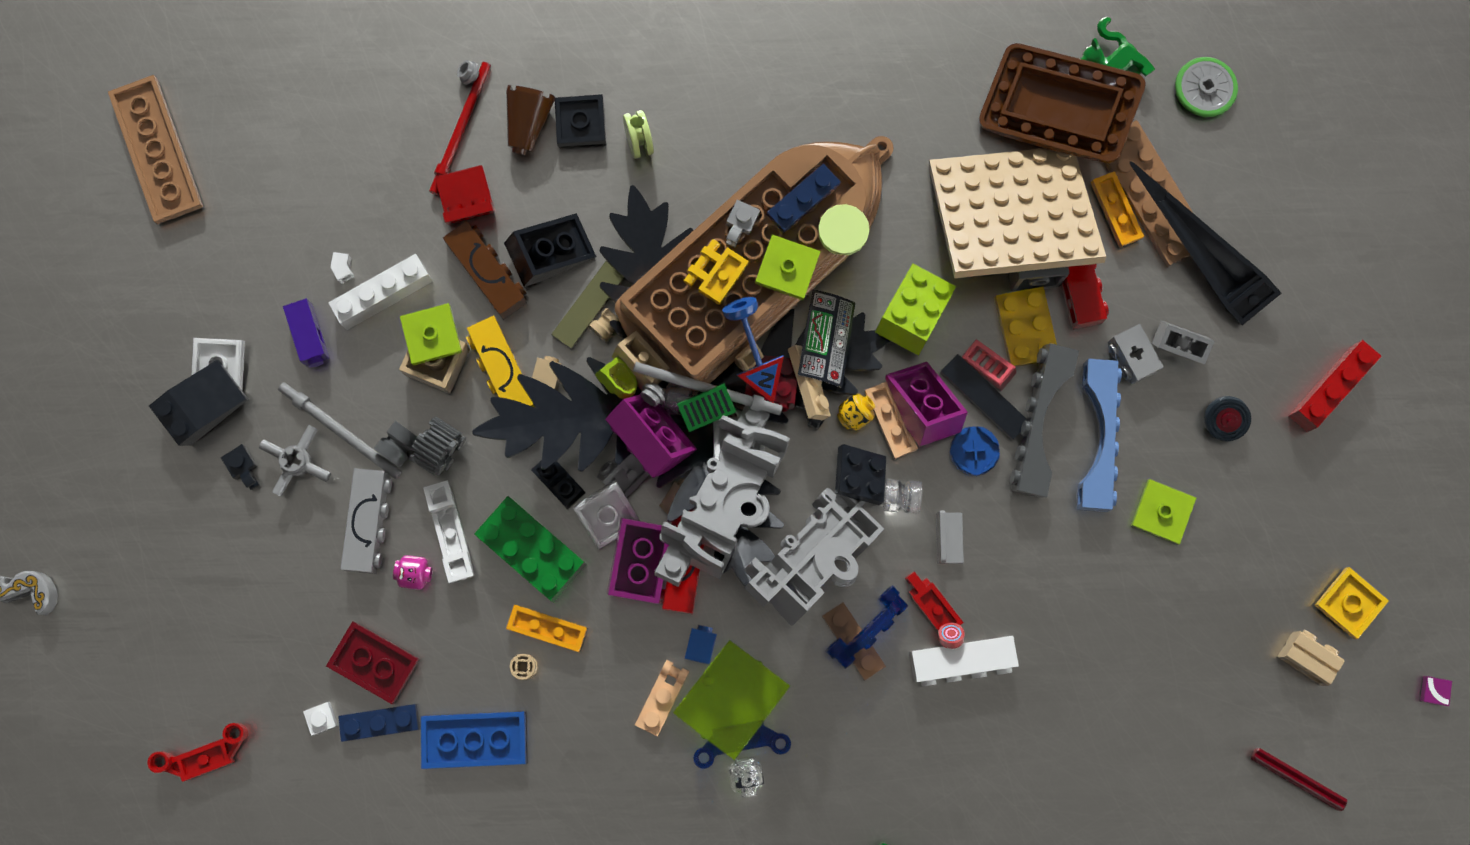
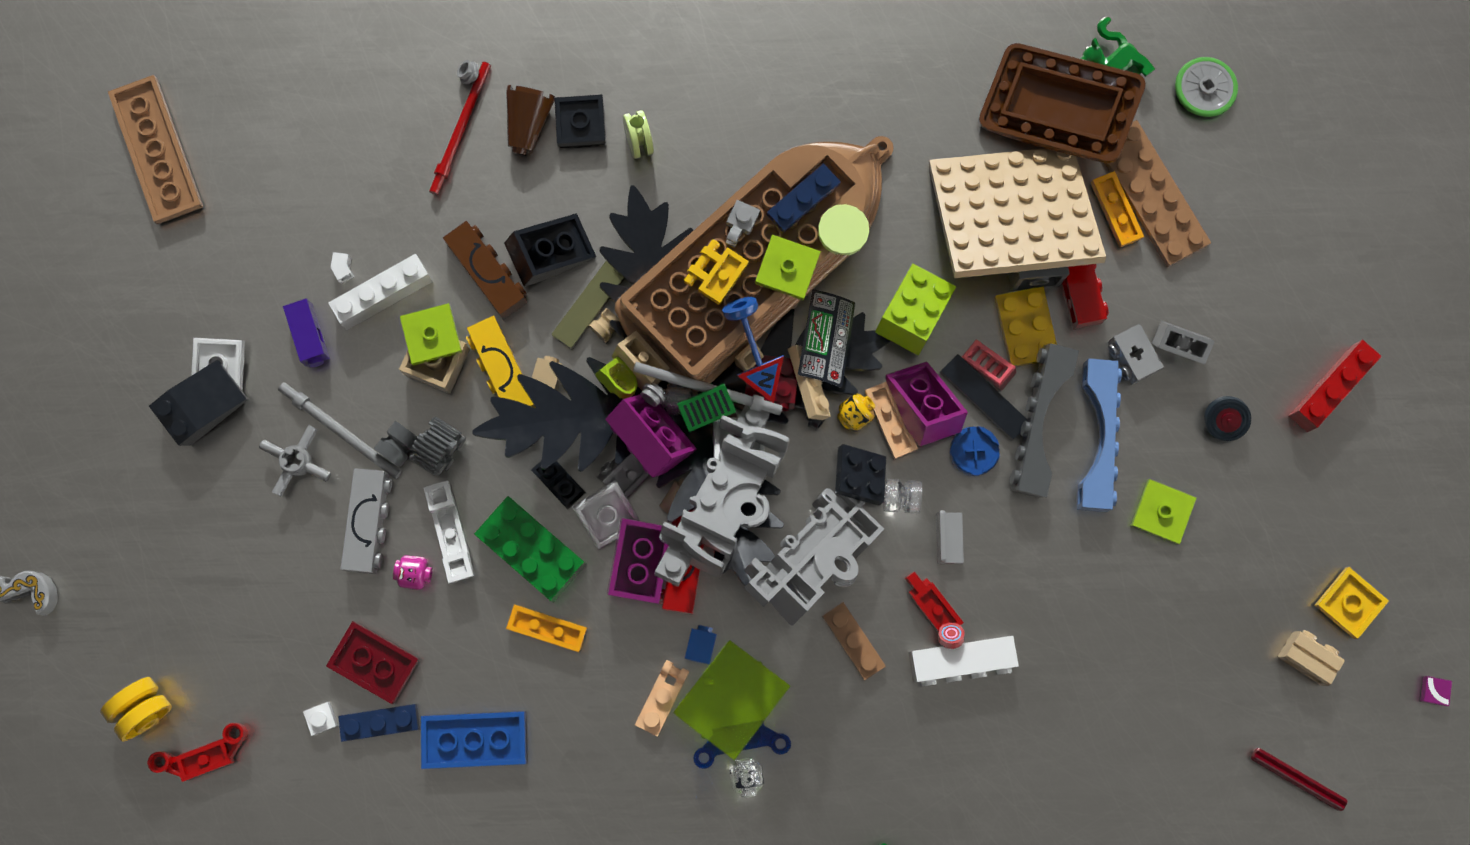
(135, 709): none -> yellow wheel
(239, 464): black plate -> none
(464, 194): red bracket -> none
(527, 668): tan wheel -> none
(894, 606): clear blue plate -> none
(1231, 275): black plate -> none

